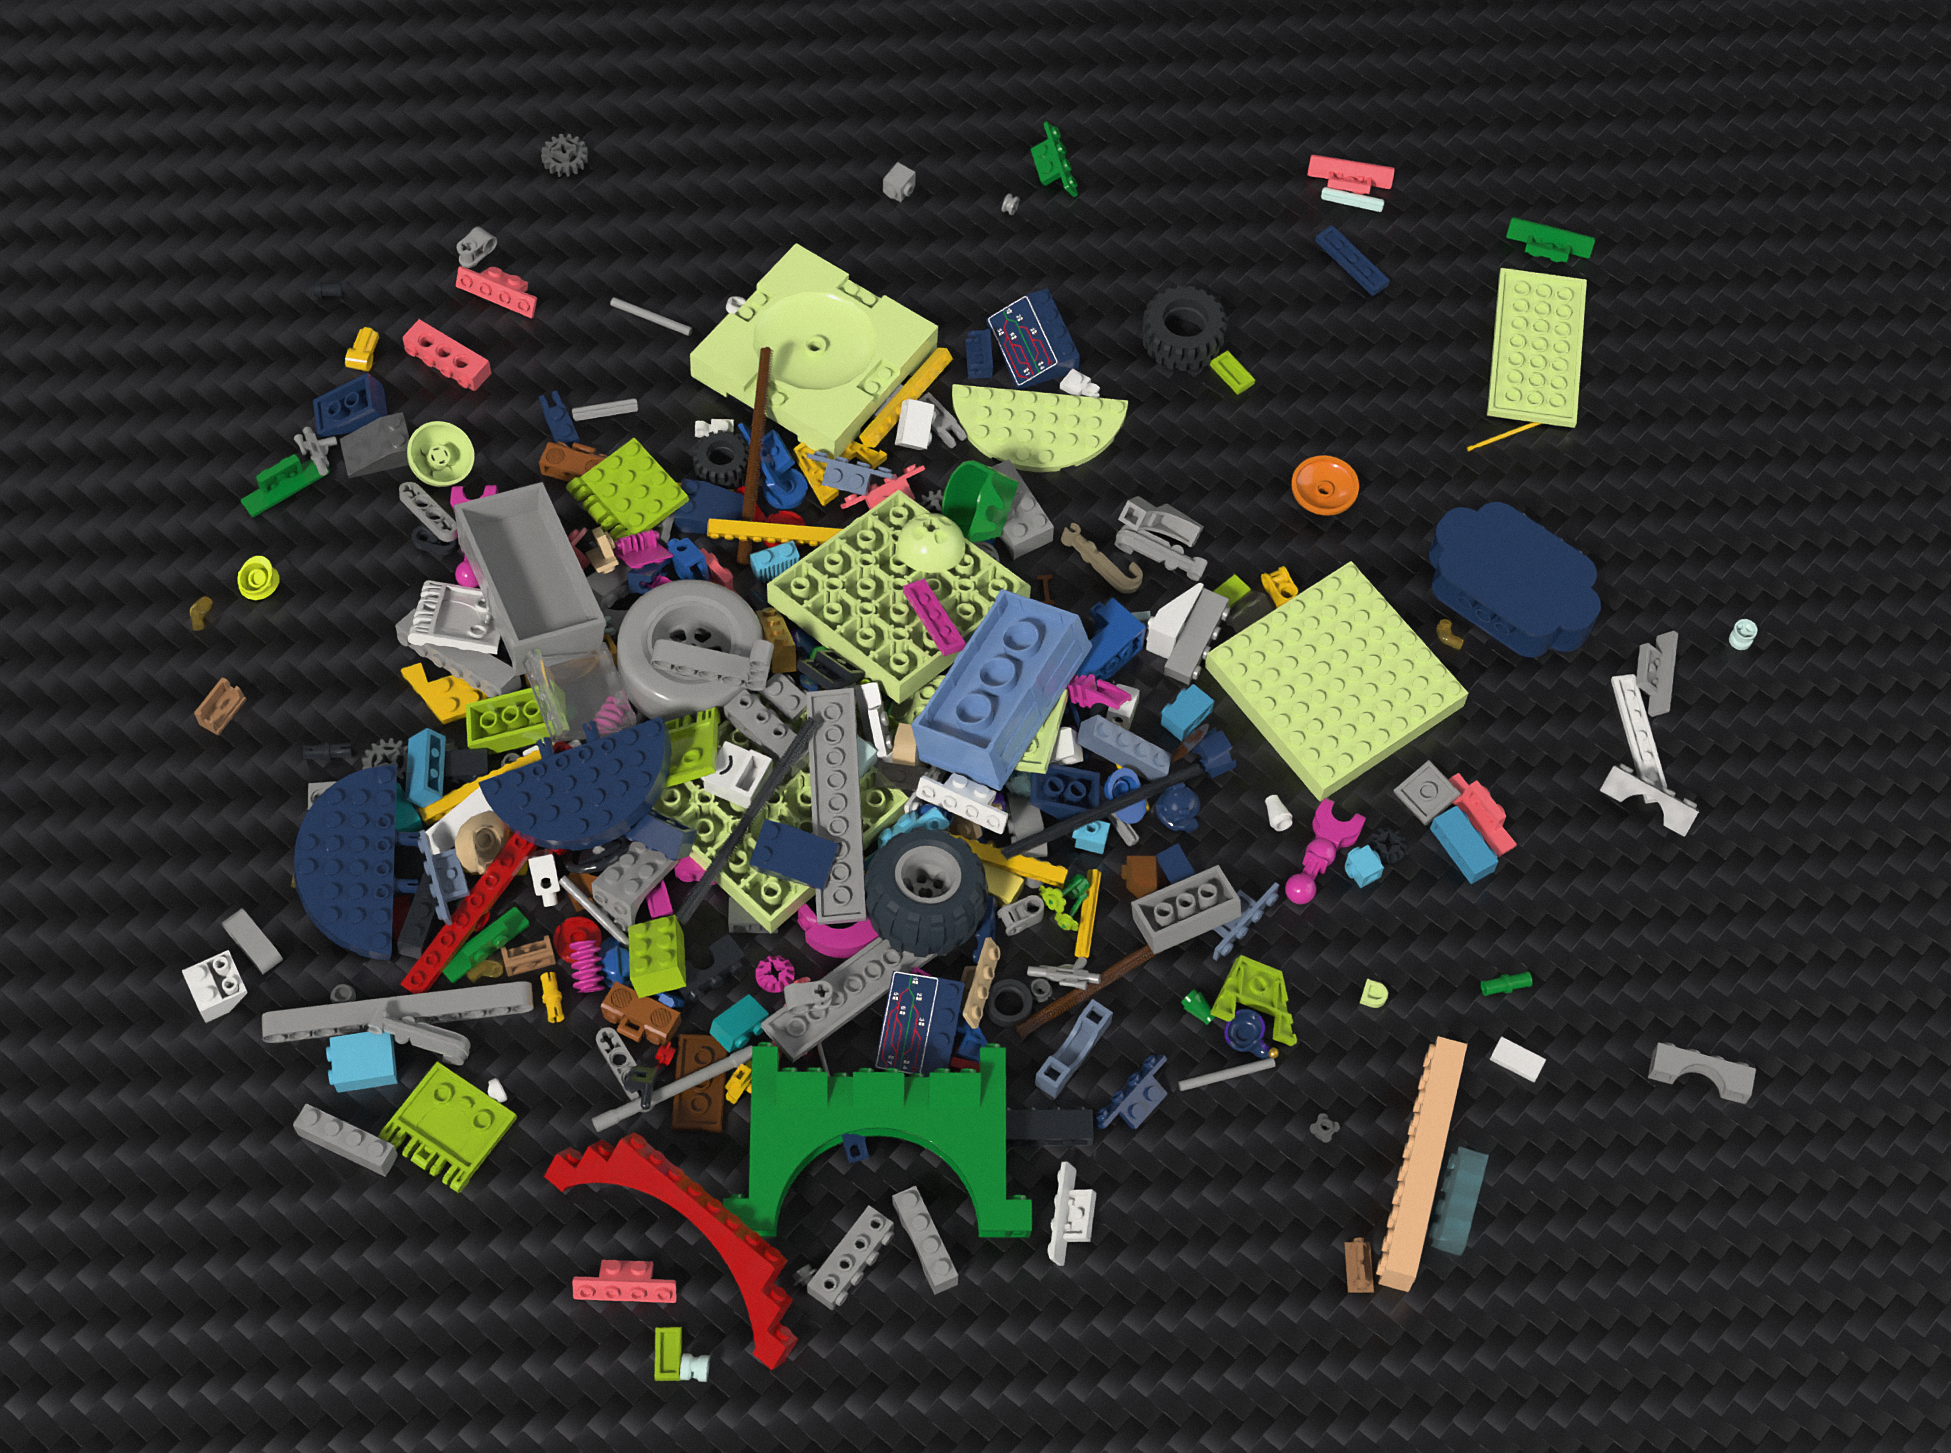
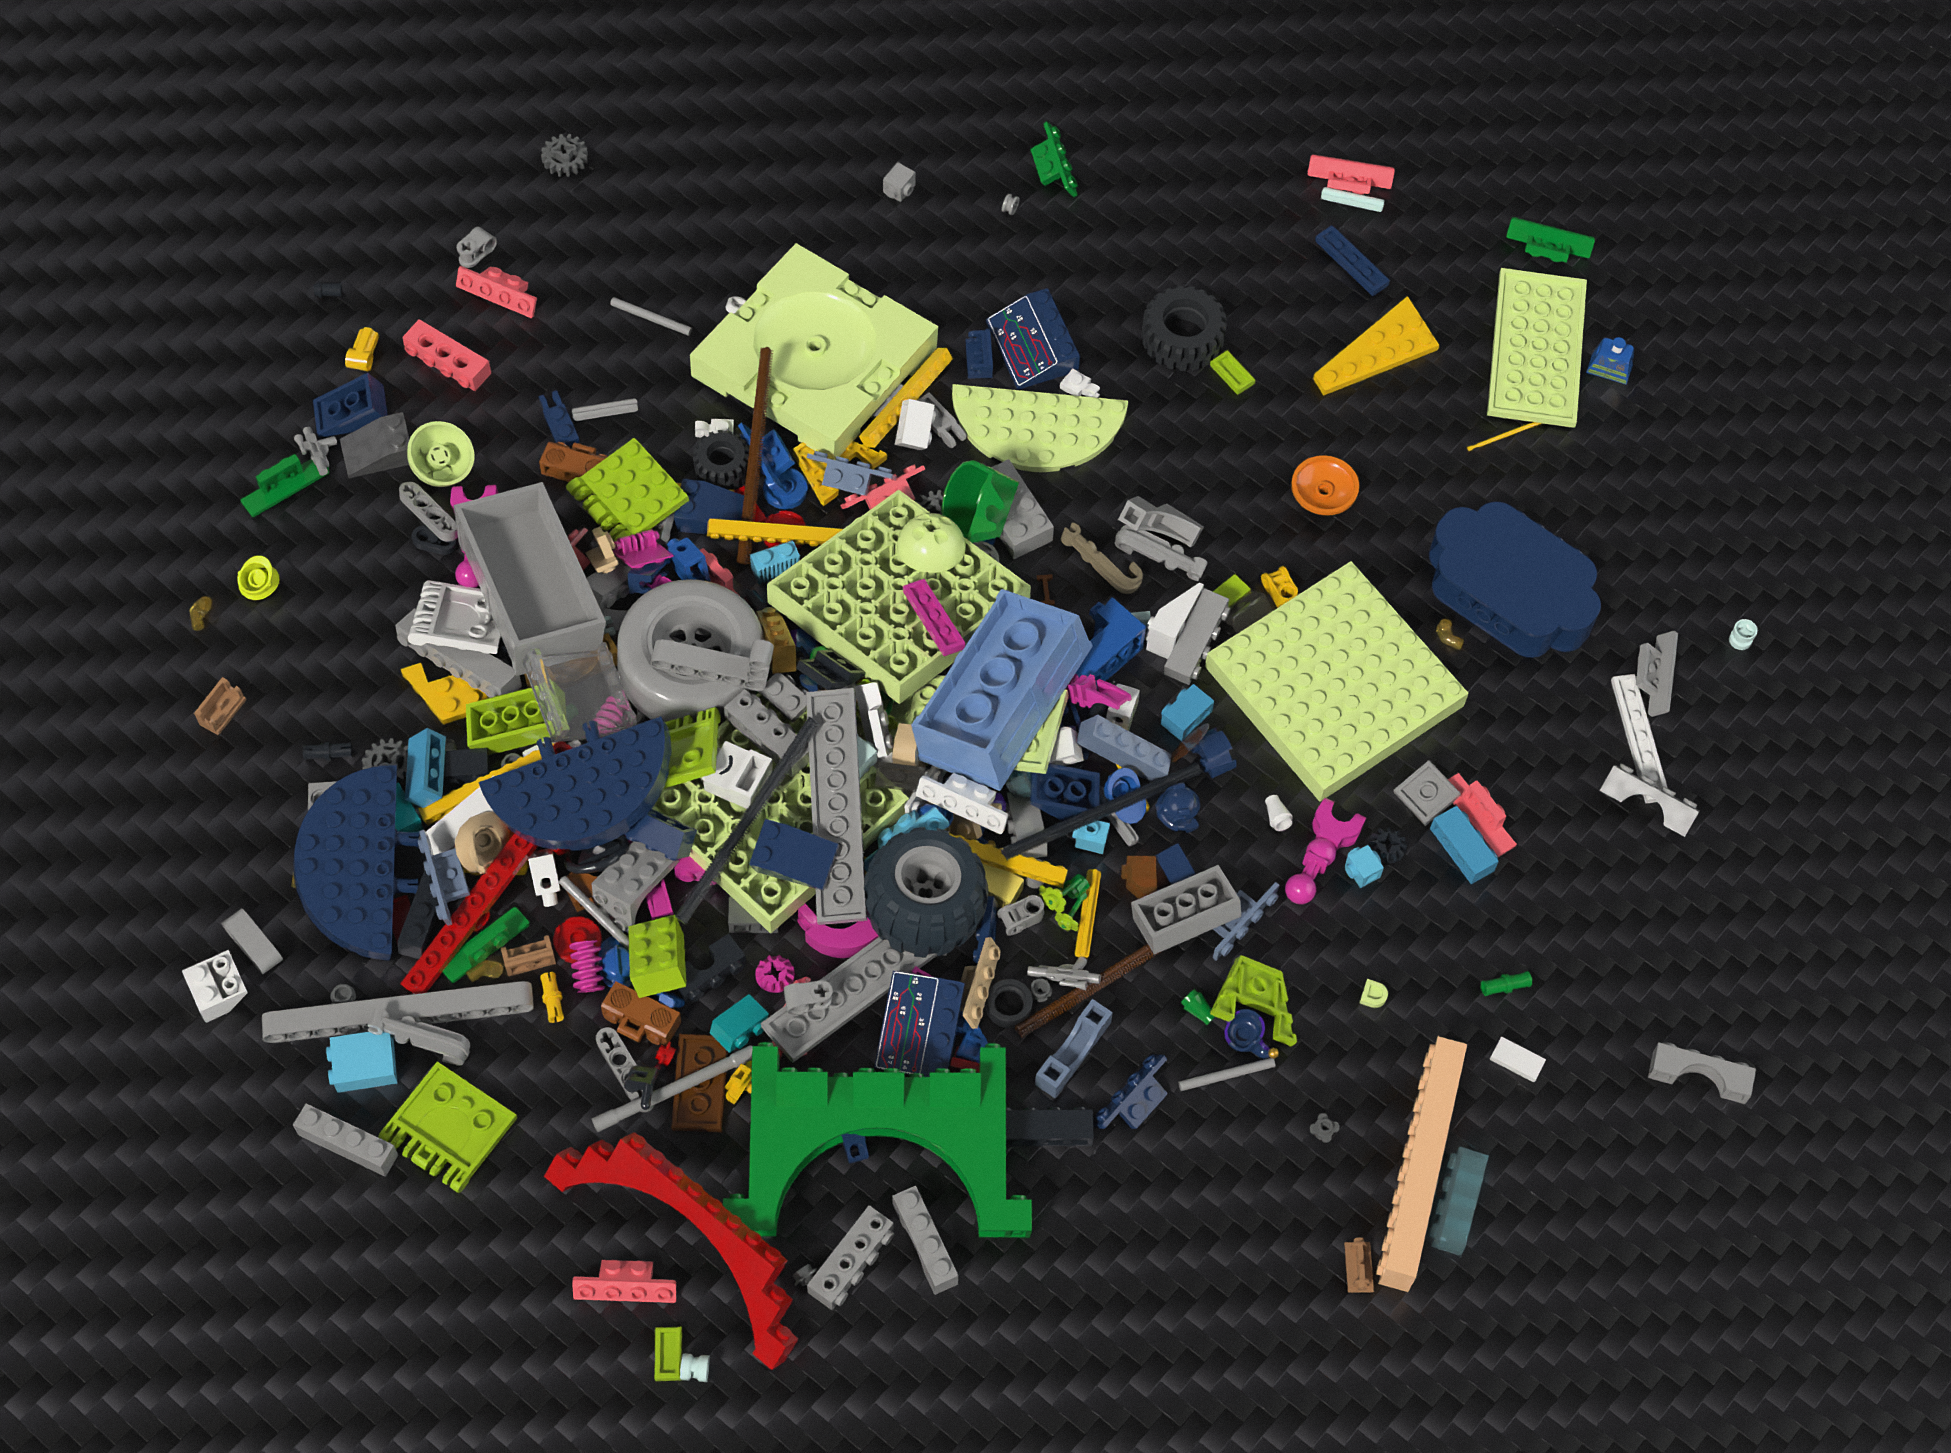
(496, 1091): white tile -> none
(822, 1058): light grey hinge -> none
(1072, 1214): white bracket -> none
(1385, 345): none -> yellow wing
(1612, 360): none -> blue torso

